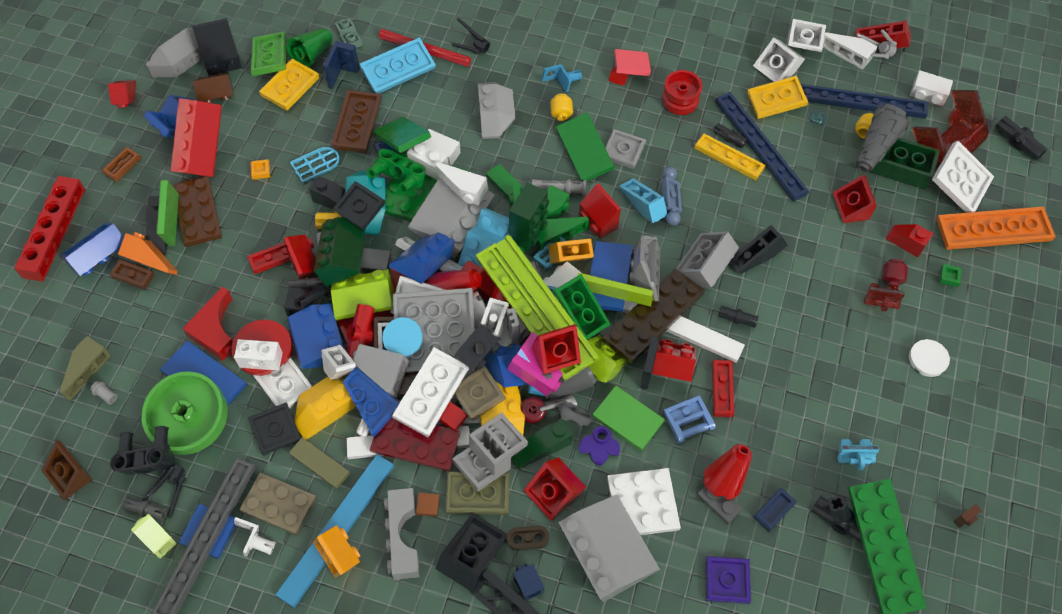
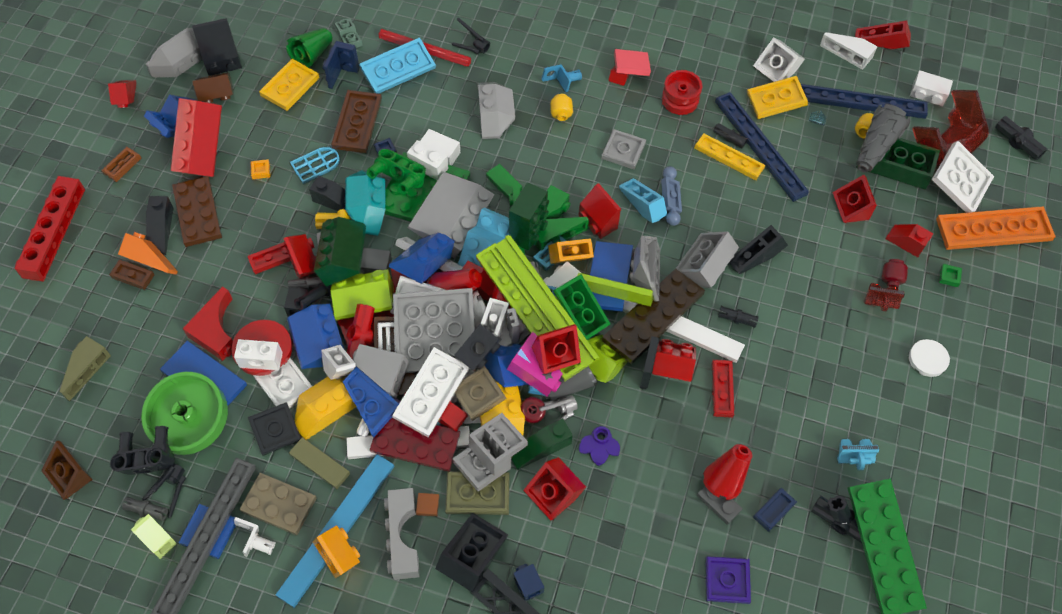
(93, 249): slope -> none
(100, 389): light grey pin -> none
(167, 213): bright green tile -> none
(268, 53): bright green tile -> none
(359, 206): black tile -> none
(402, 134): green tile -> none
(402, 336): medium azure tile -> none
(465, 184): white slope -> none
(527, 536): dark brown plate -> none
(567, 186): light grey pin -> none
(575, 413): dark grey plate -> none
(585, 147): green tile -> none
(609, 547): light grey slope -> none
(628, 418): bright green tile -> none
(647, 499): white plate -> none
(688, 412): medium blue plate -> none
(806, 35): white slope -> none
(886, 48): light grey plant -> none
(968, 517): reddish brown plate -> none

